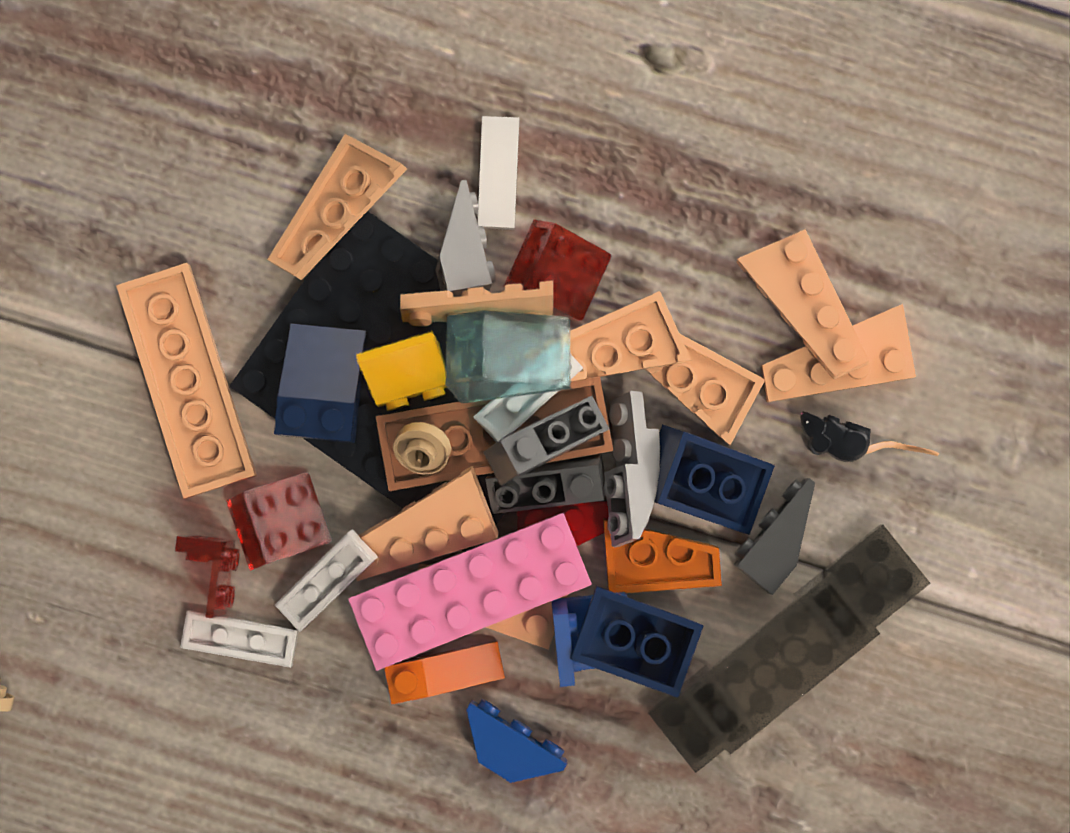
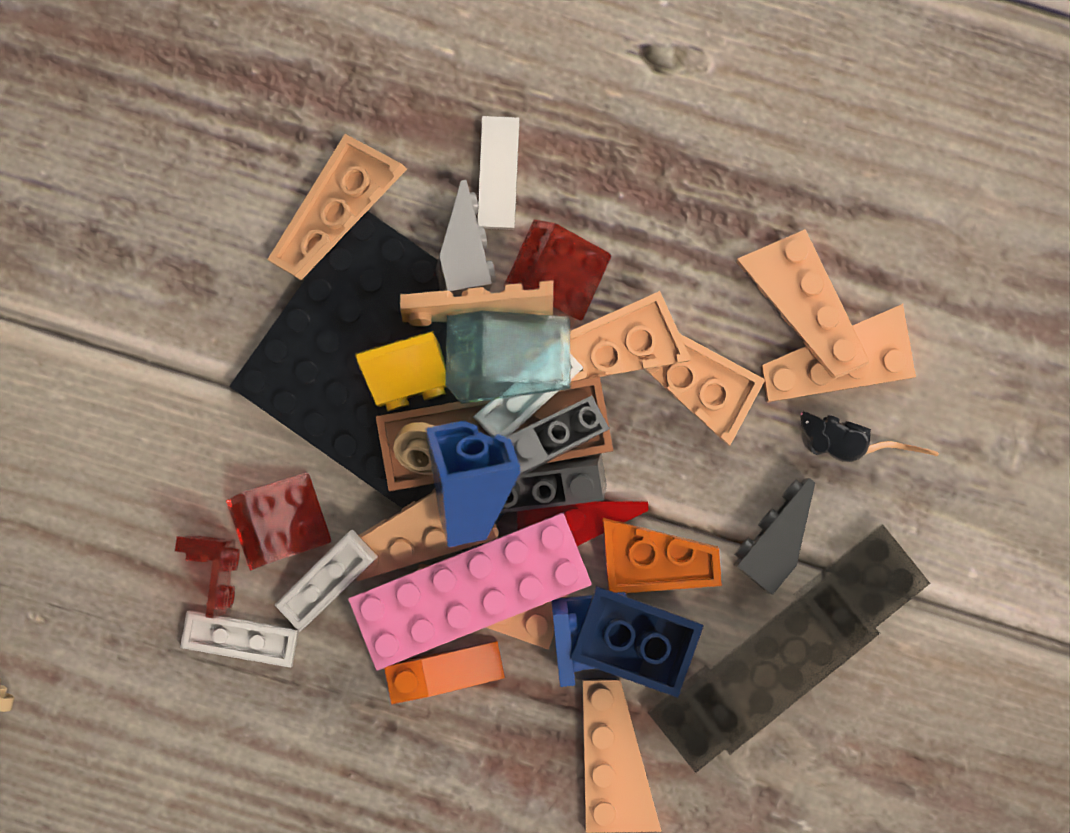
(186, 380): light nougat plate -> none
(320, 384): dark blue slope -> none
(470, 479): none -> blue slope
(509, 747): blue slope -> none
(614, 772): none -> light nougat wing
(634, 481): light grey slope -> none
(710, 480): dark blue slope -> none

